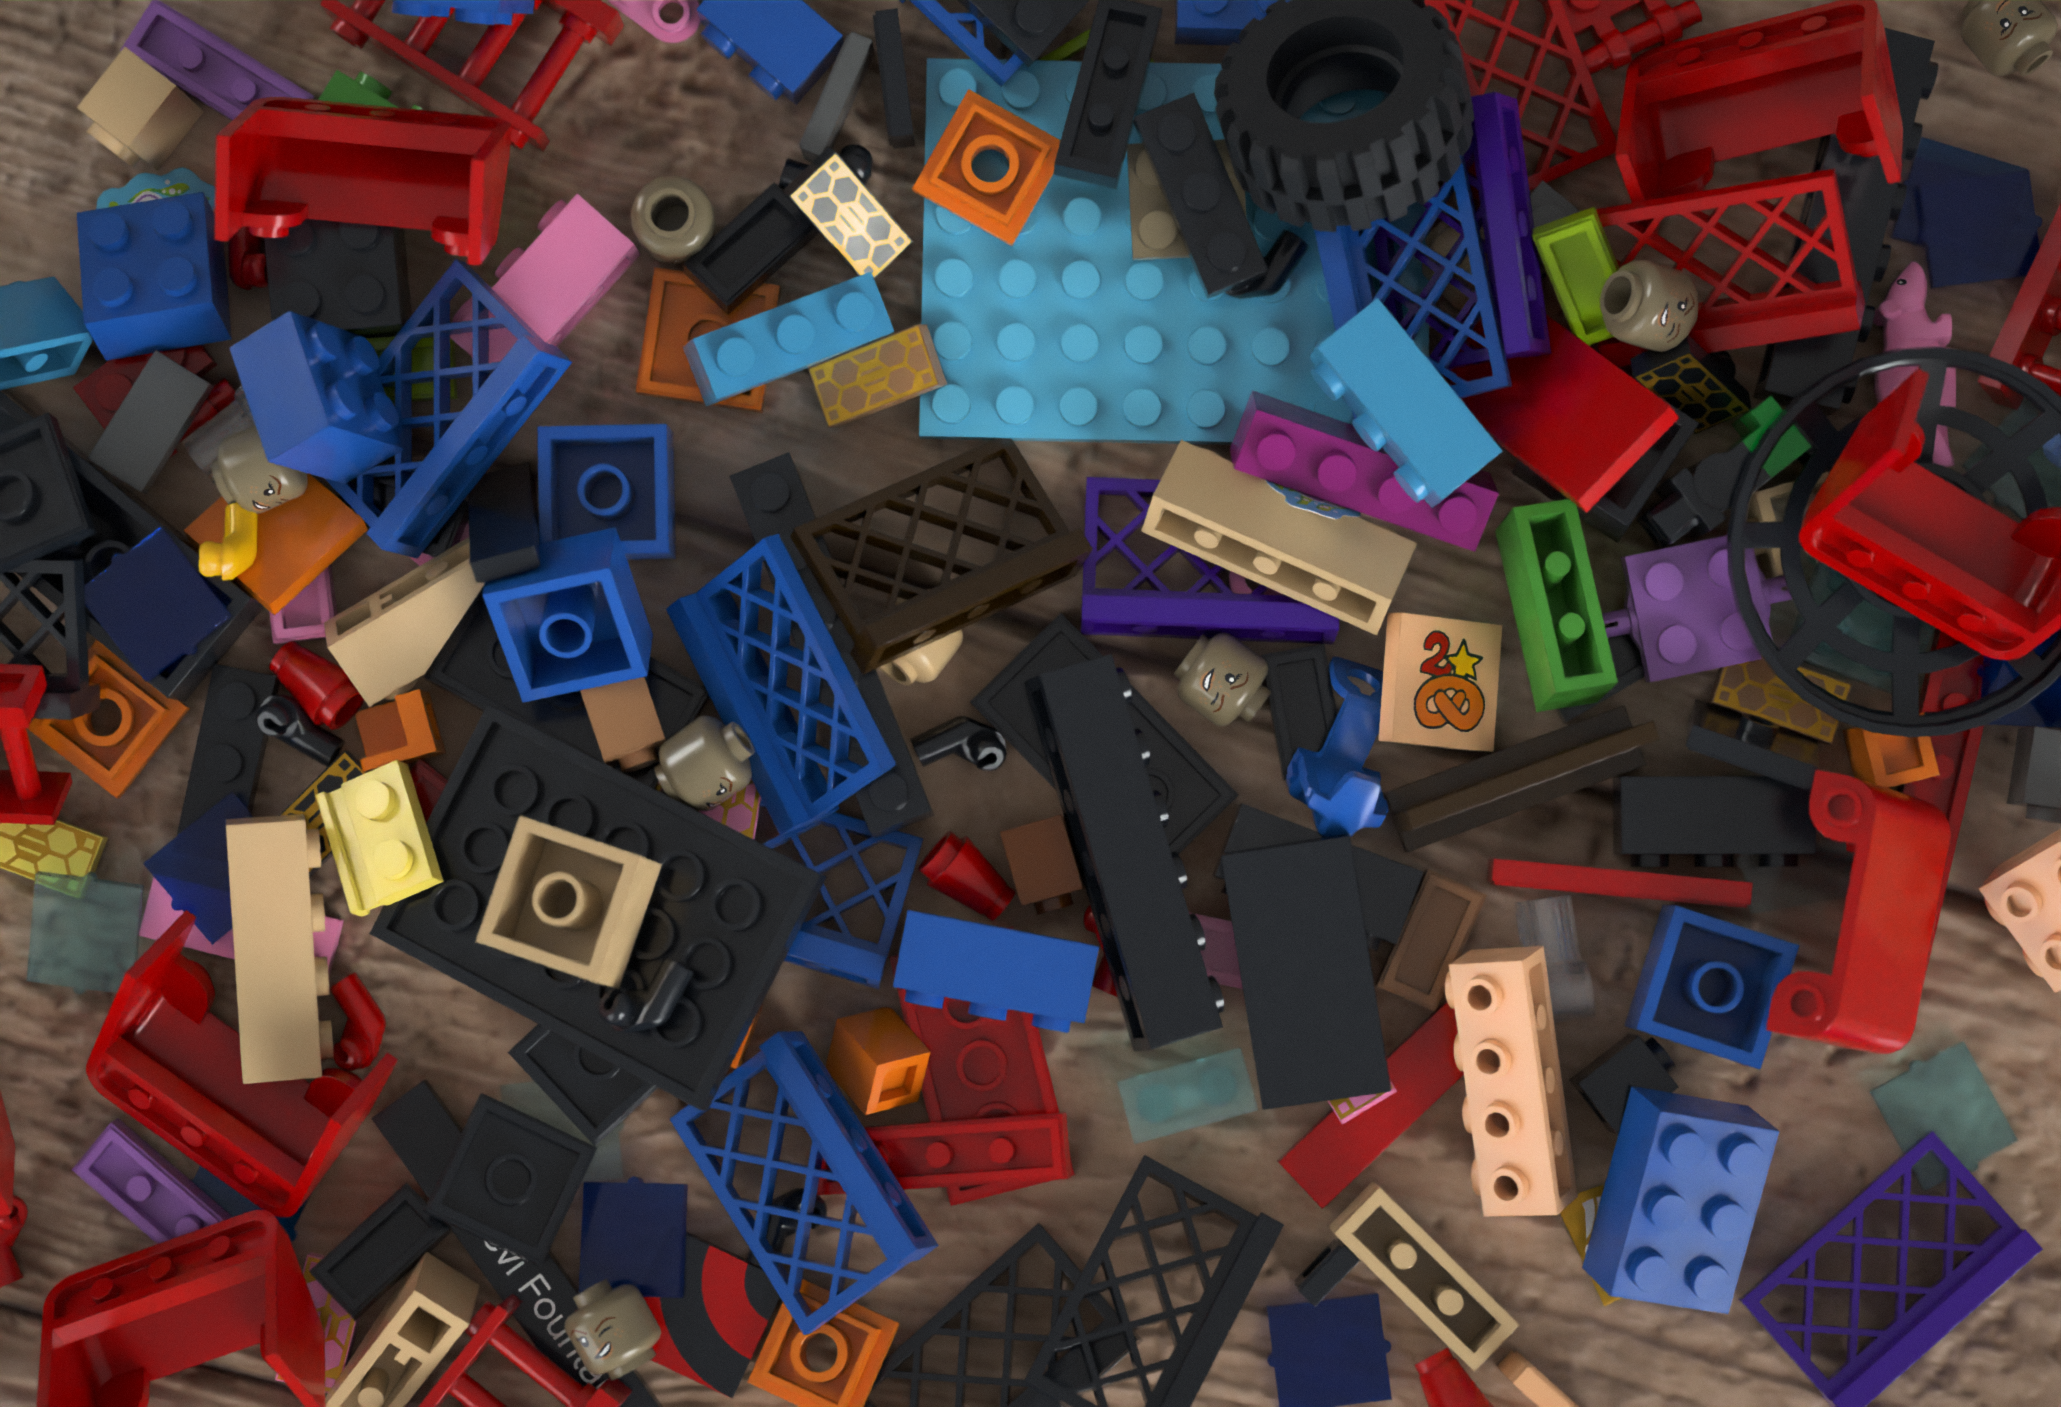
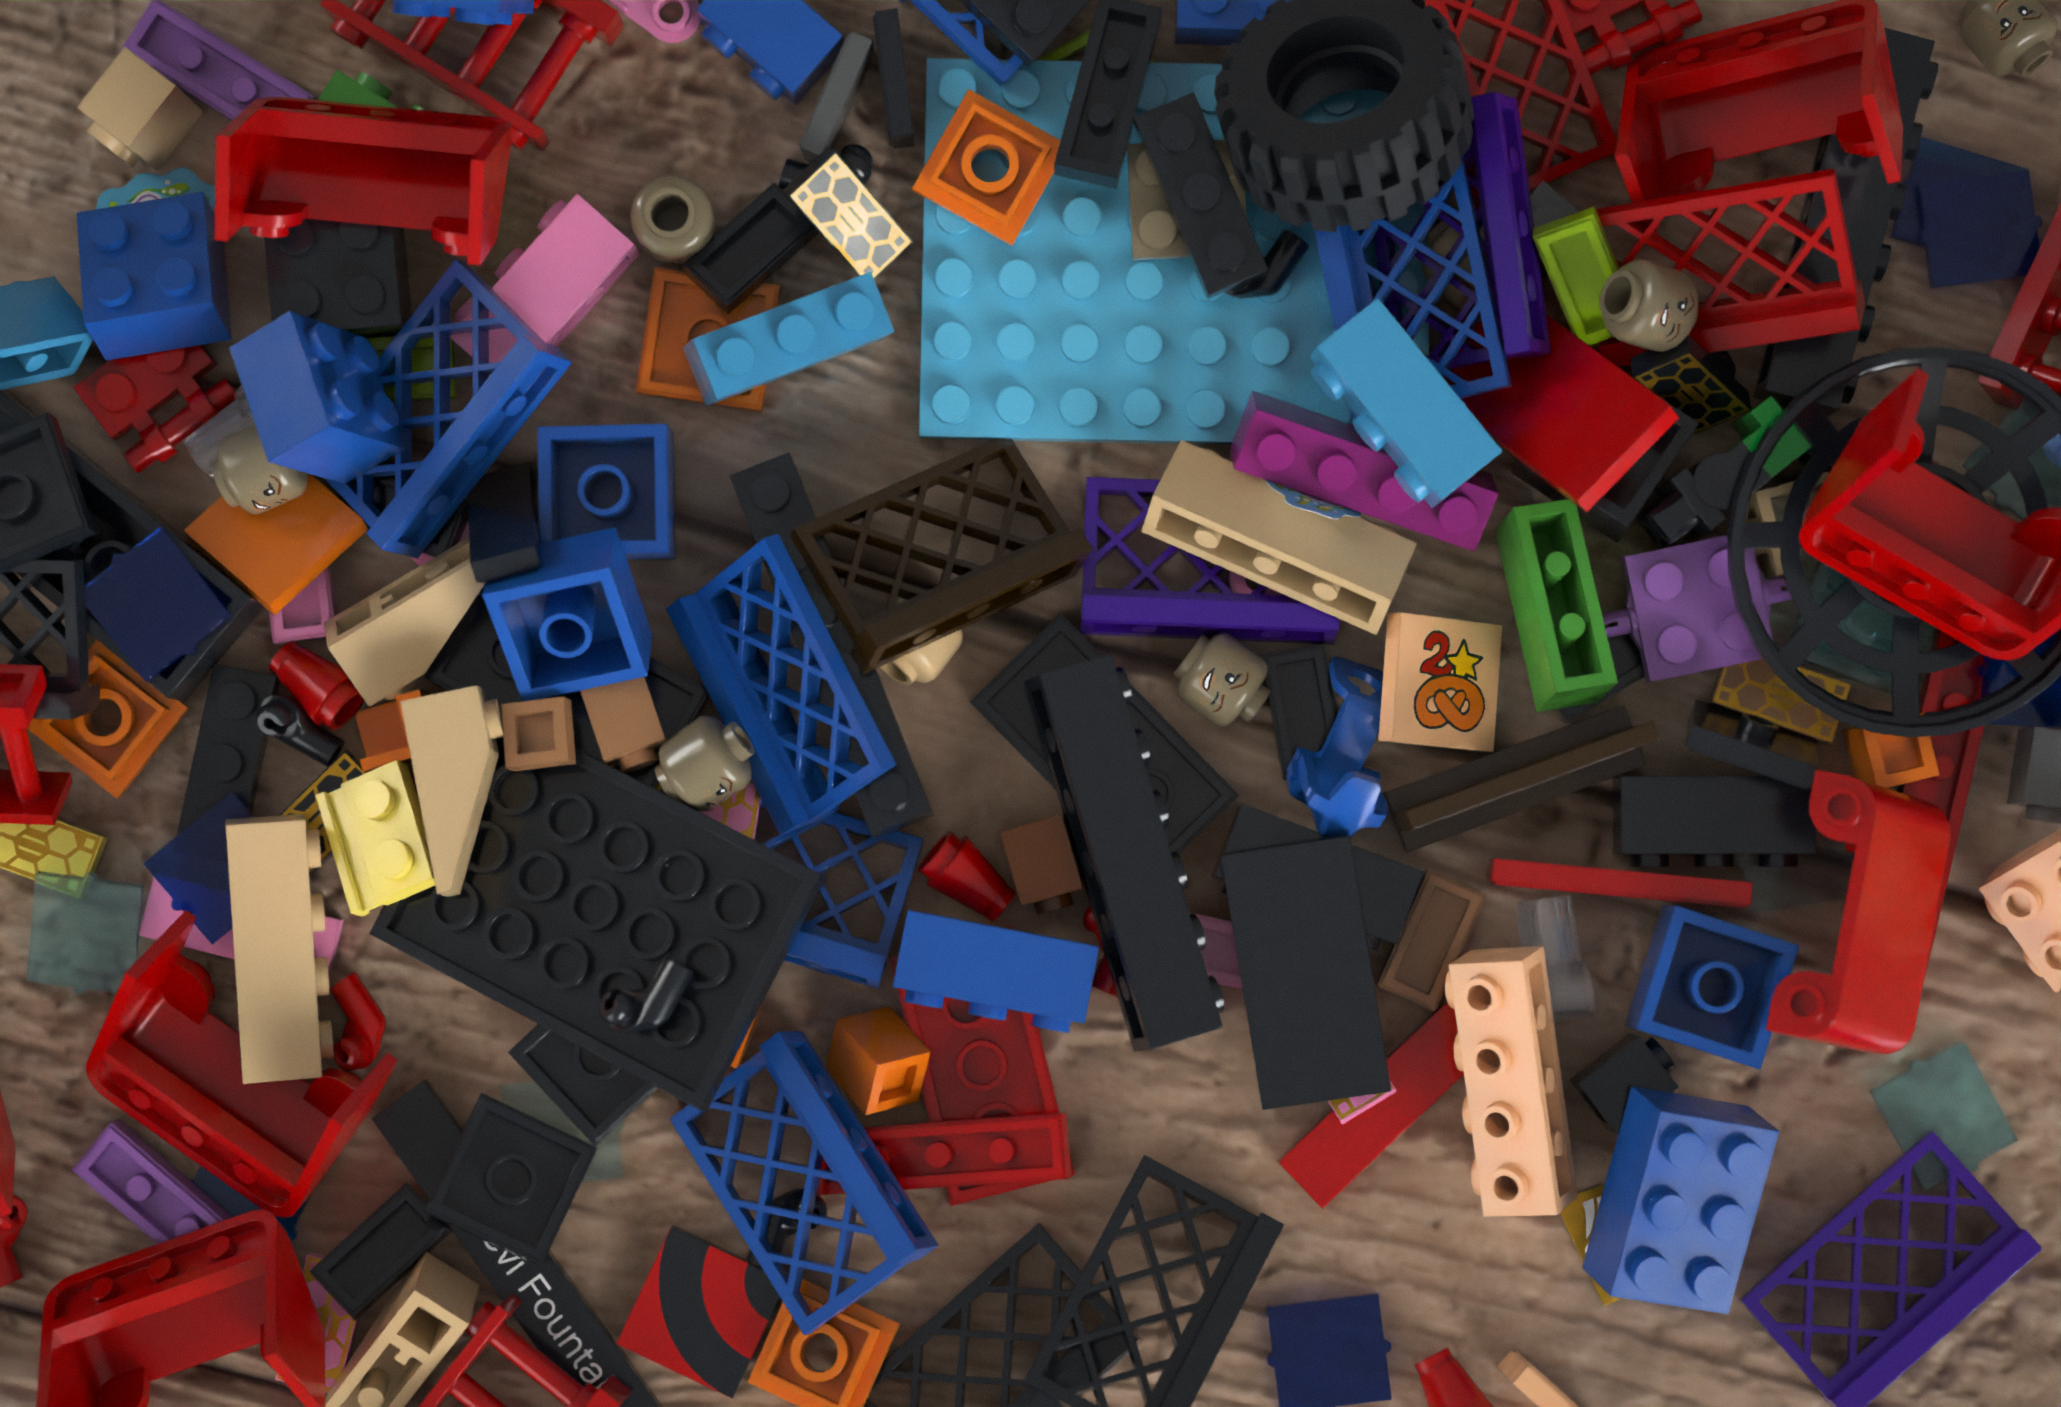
(150, 422): dark grey tile -> none
(238, 545): yellow arm -> none
(245, 260): red arm -> none
(453, 768): none -> tan slope
(538, 734): none -> medium nougat plate
(568, 902): tan brick -> none
(612, 1329): dark tan head -> none
(634, 1236): clear blue piece -> none
(877, 376): medium nougat tile -> none
(964, 738): black arm -> none
(1187, 1095): clear light blue plate -> none
(1326, 1271): black tile -> none
(1423, 1276): tan brick -> none
(1908, 327): bright pink animal -> none

